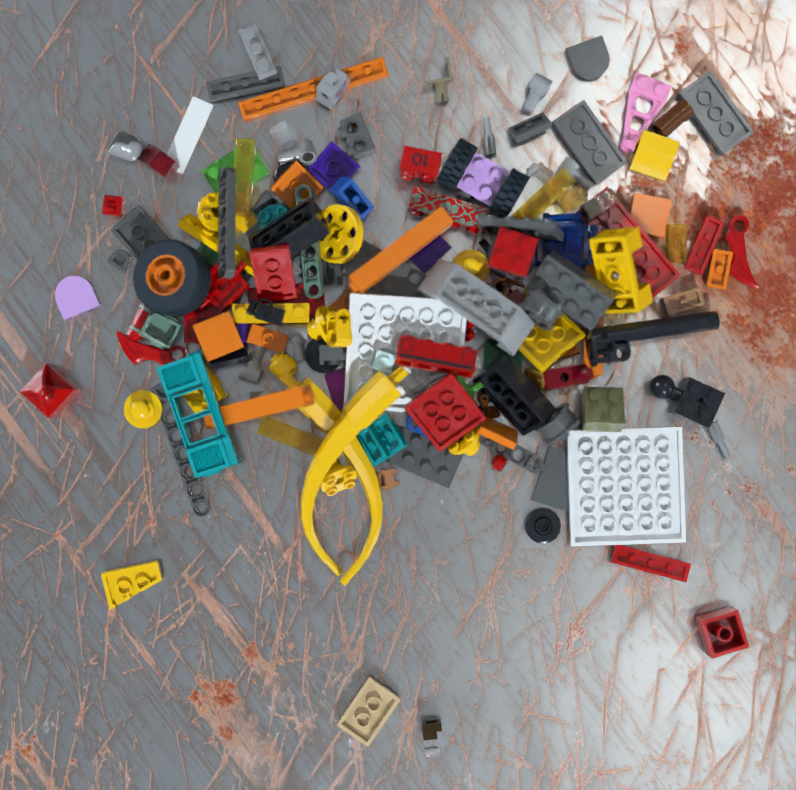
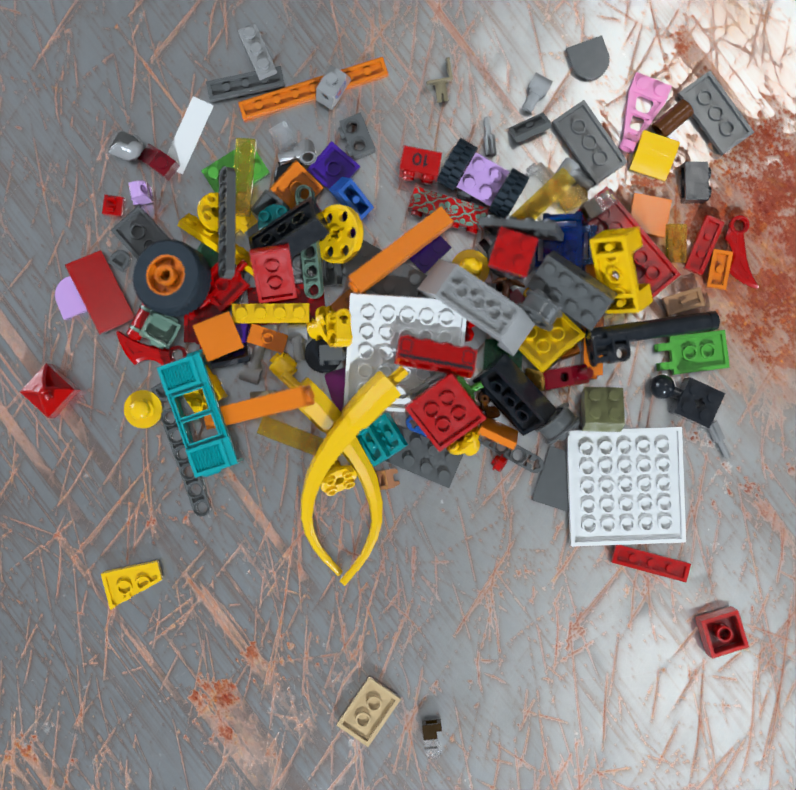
(99, 292): none -> red tile
(140, 193): none -> lavender leg
(266, 313): black piece -> none
(383, 361): light aqua plate -> none
(543, 525): black wheel -> none
(695, 182): none -> brick
(695, 352): none -> bright green tile

